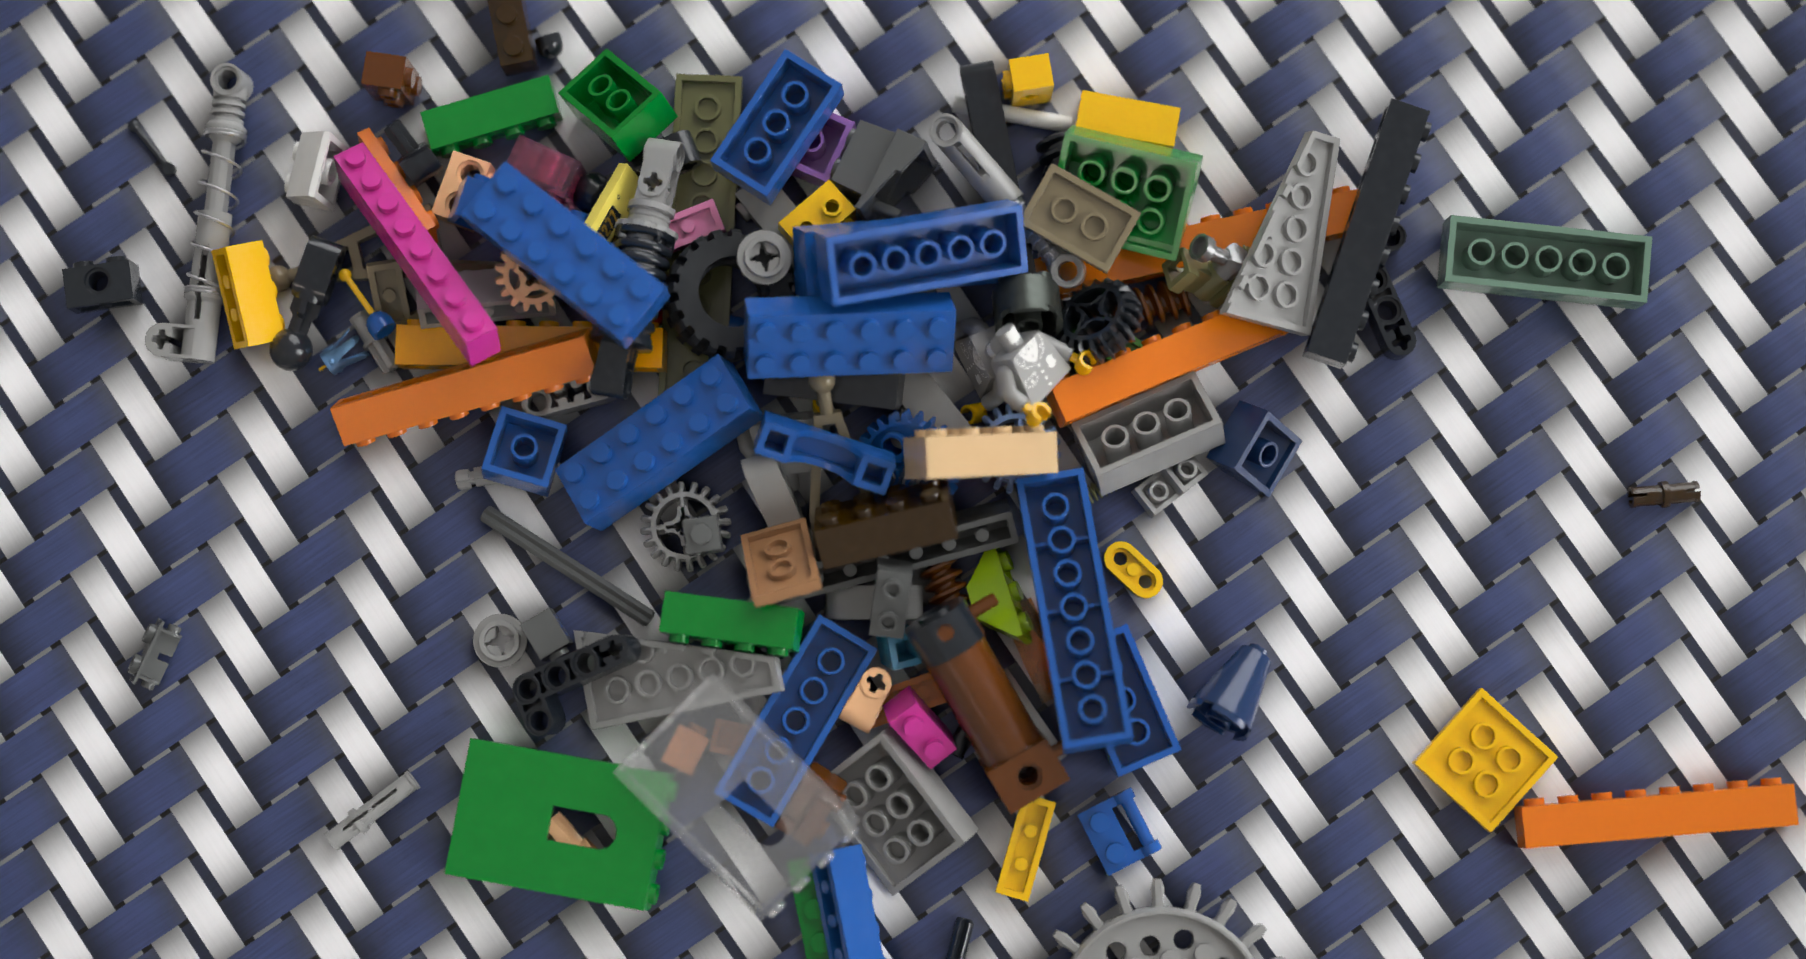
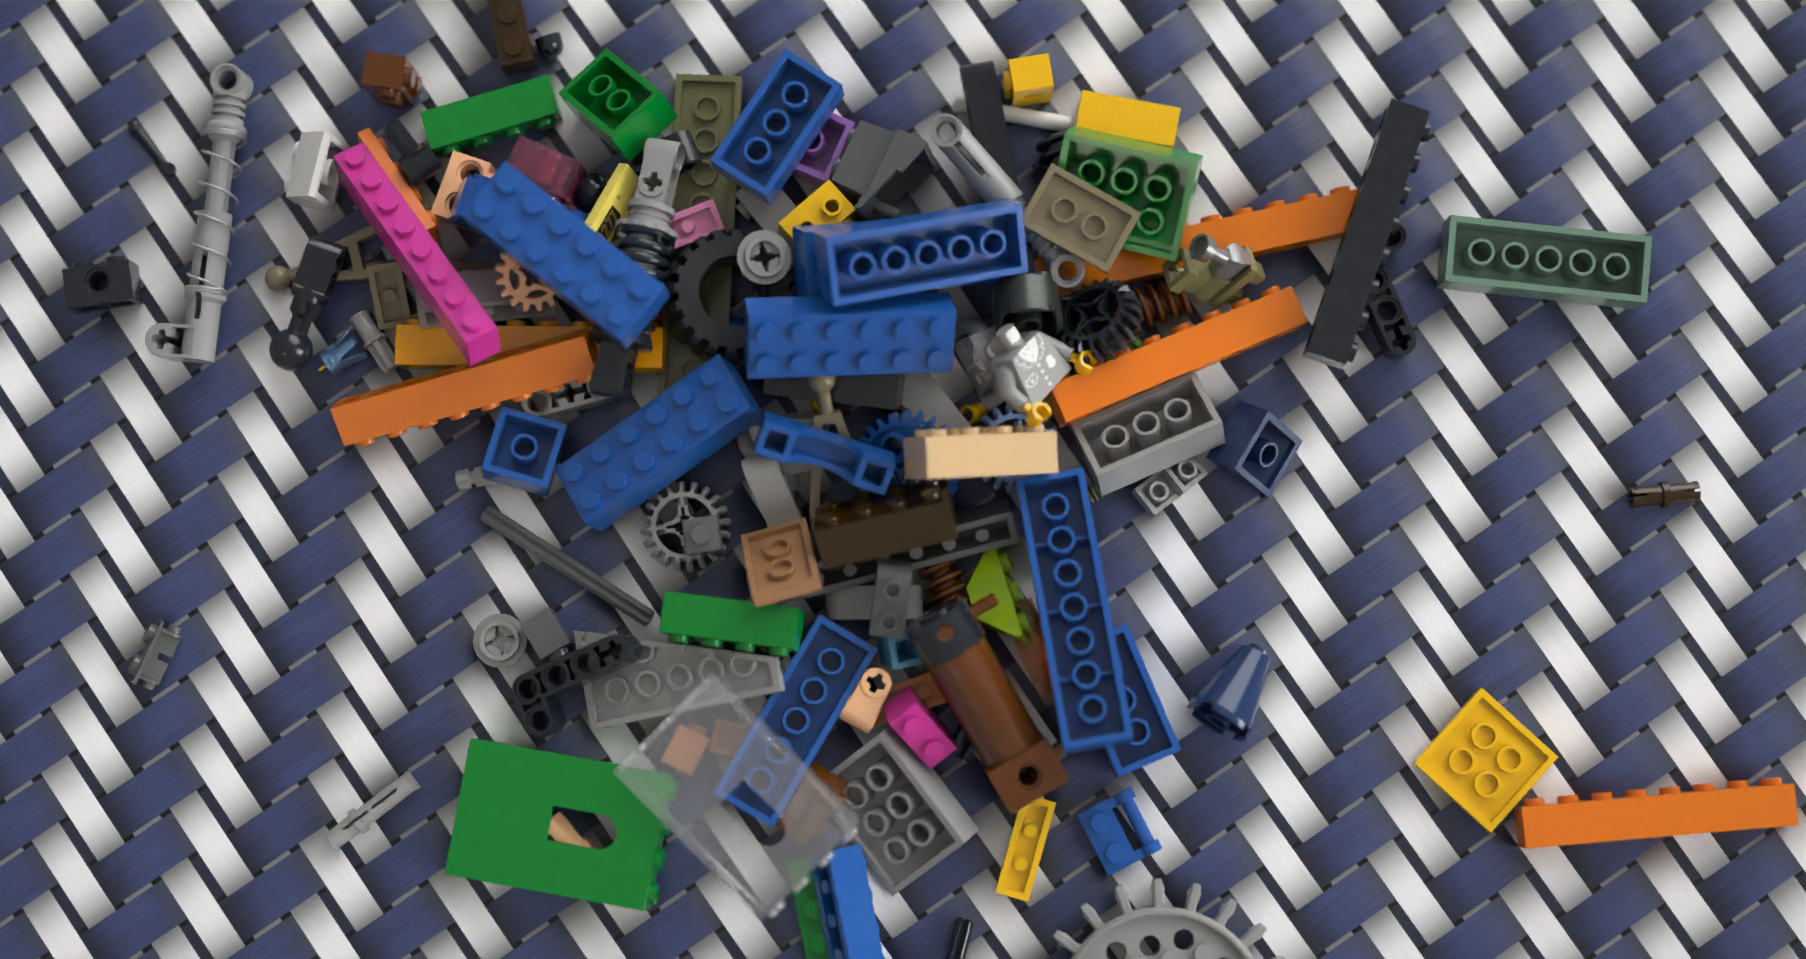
(248, 293): yellow brick -> none
(378, 323): blue hinge -> none
(1133, 569): yellow plate -> none
(1284, 262): light grey wing -> none

